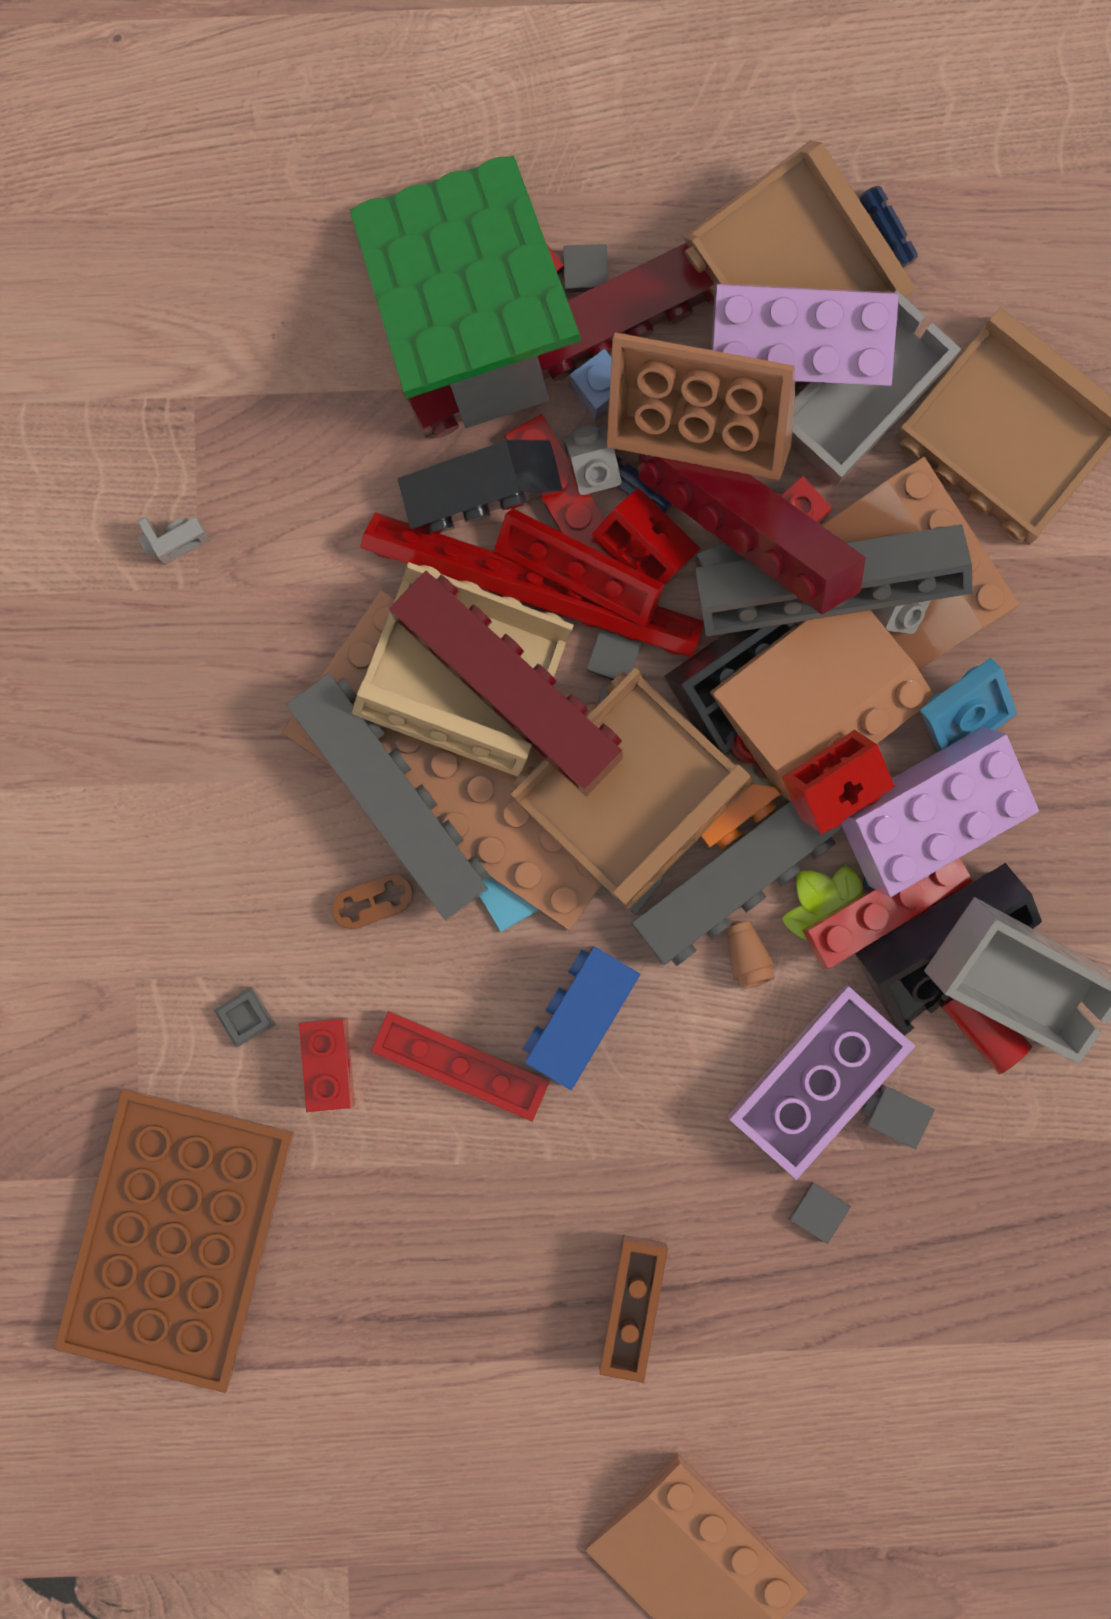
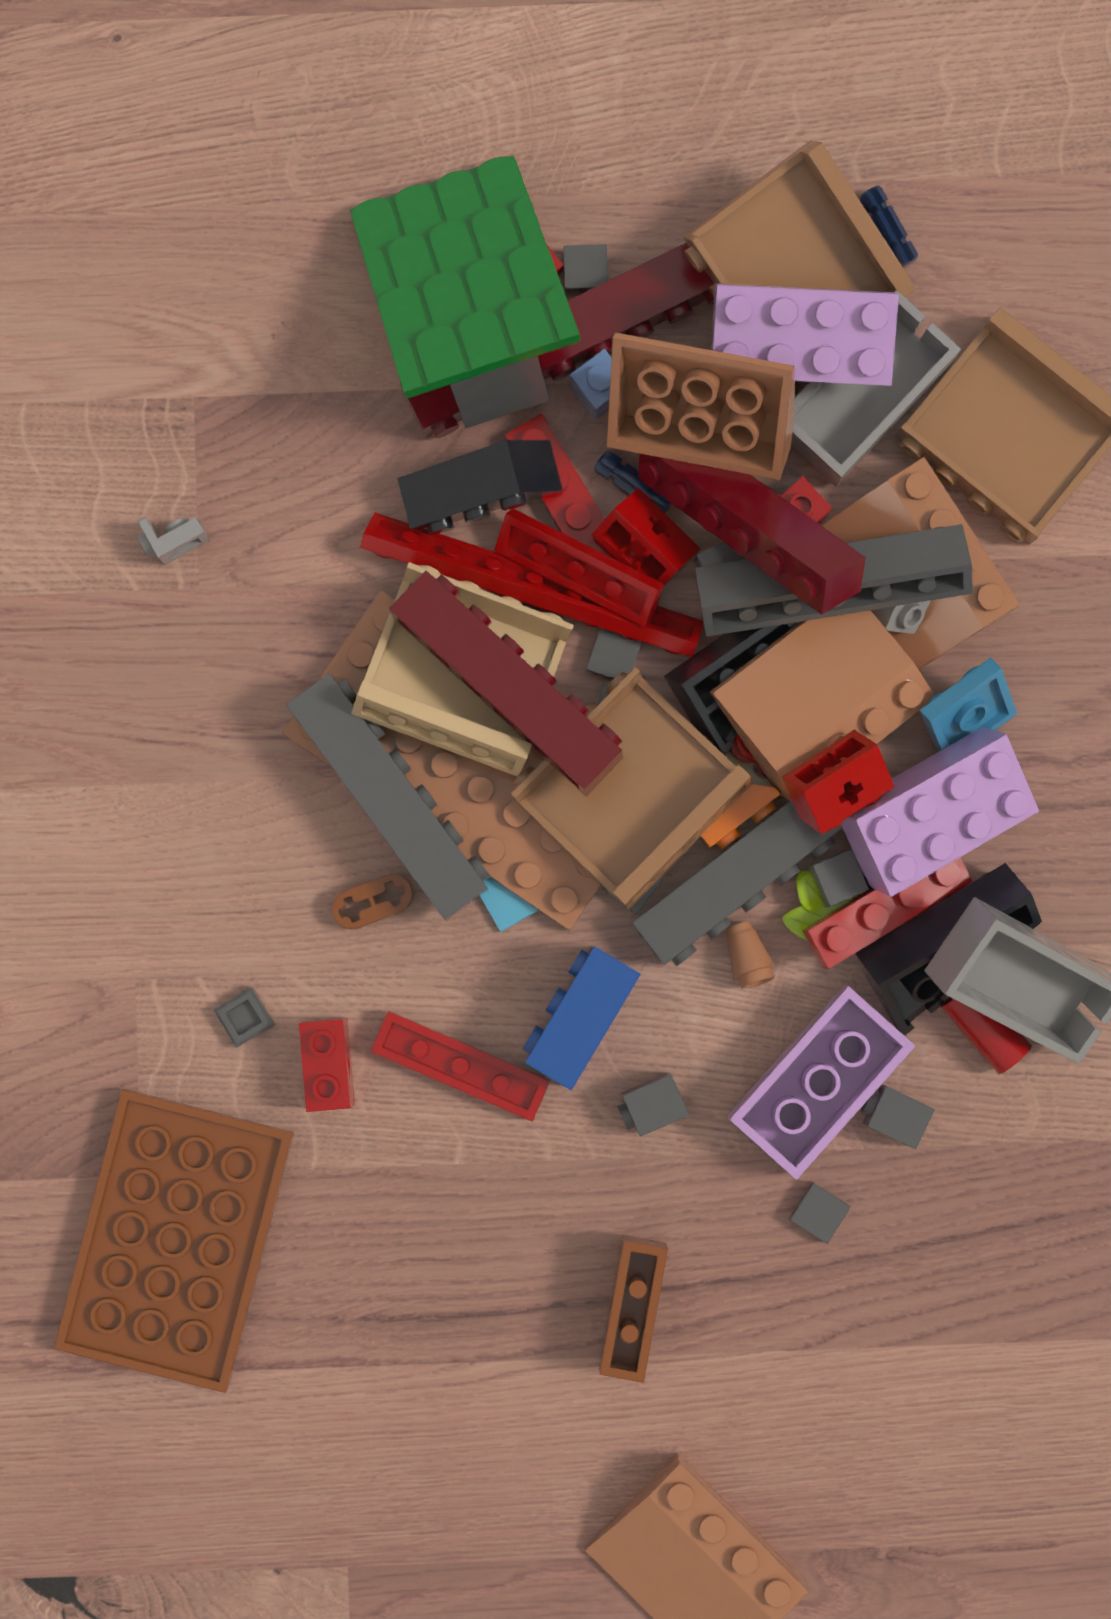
(592, 460): light grey bracket -> none
(652, 1105): none -> dark grey brick
(838, 878): none -> dark grey tile

